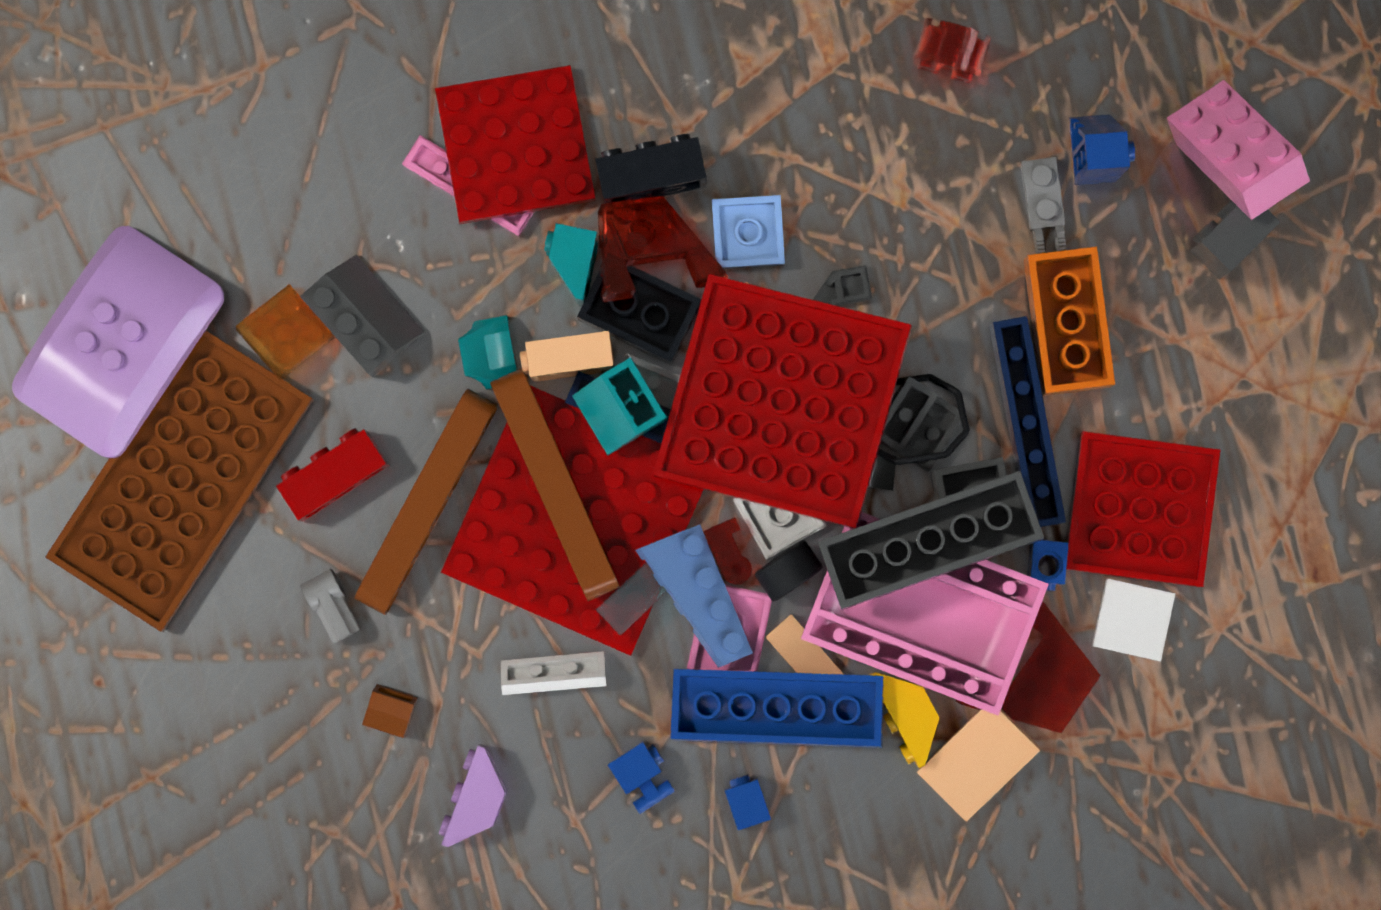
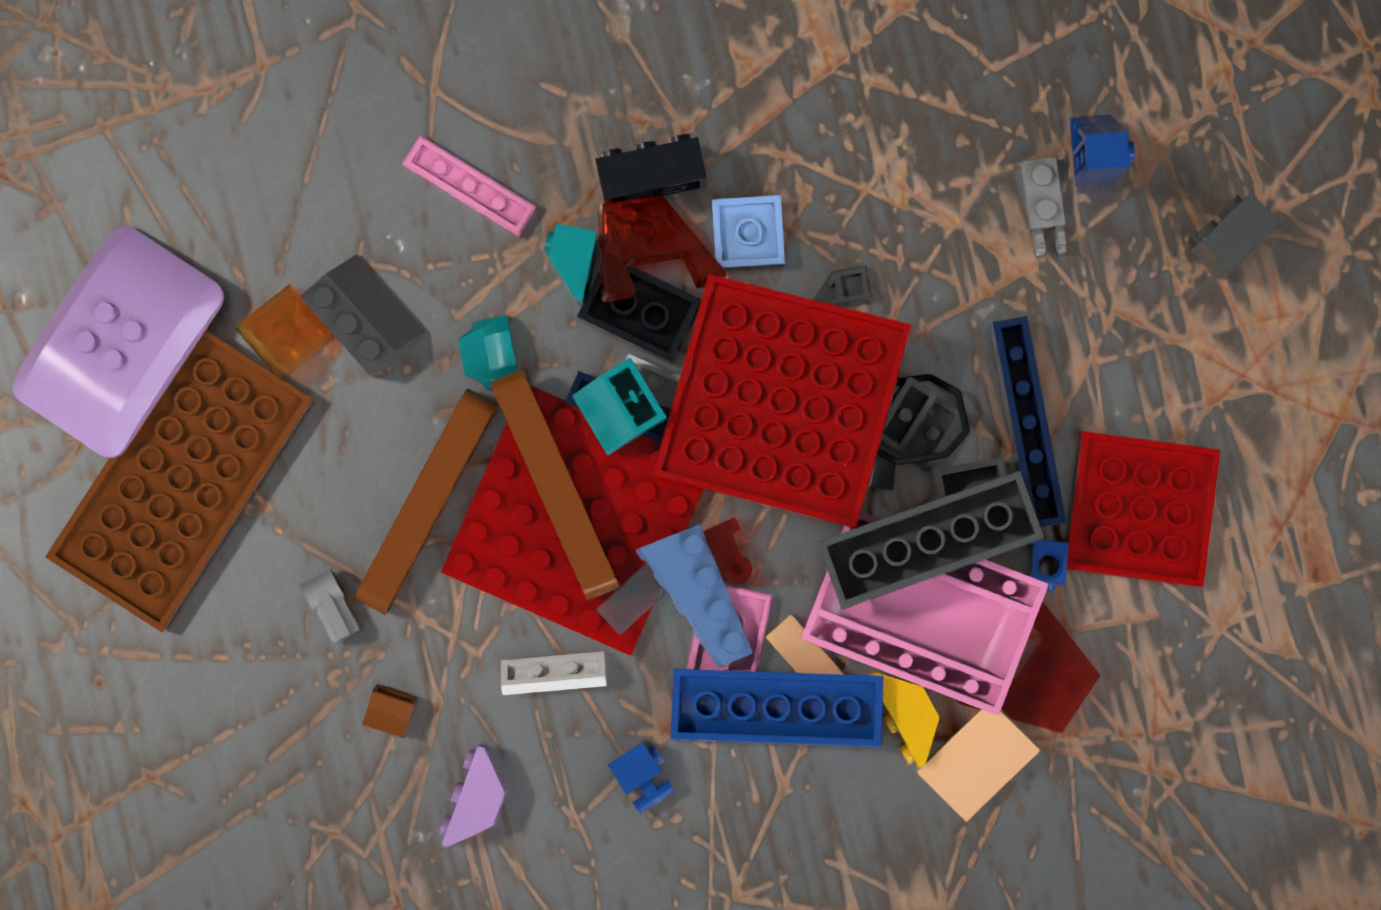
(331, 474): red brick -> none
(515, 144): red plate -> none
(567, 355): light nougat window -> none
(746, 802): blue brick -> none
(775, 528): white tile -> none
(788, 570): black tyre -> none
(951, 49): clear red brick -> none
(1069, 321): orange brick -> none
(1133, 619): white tile -> none
(1238, 149): bright pink brick -> none

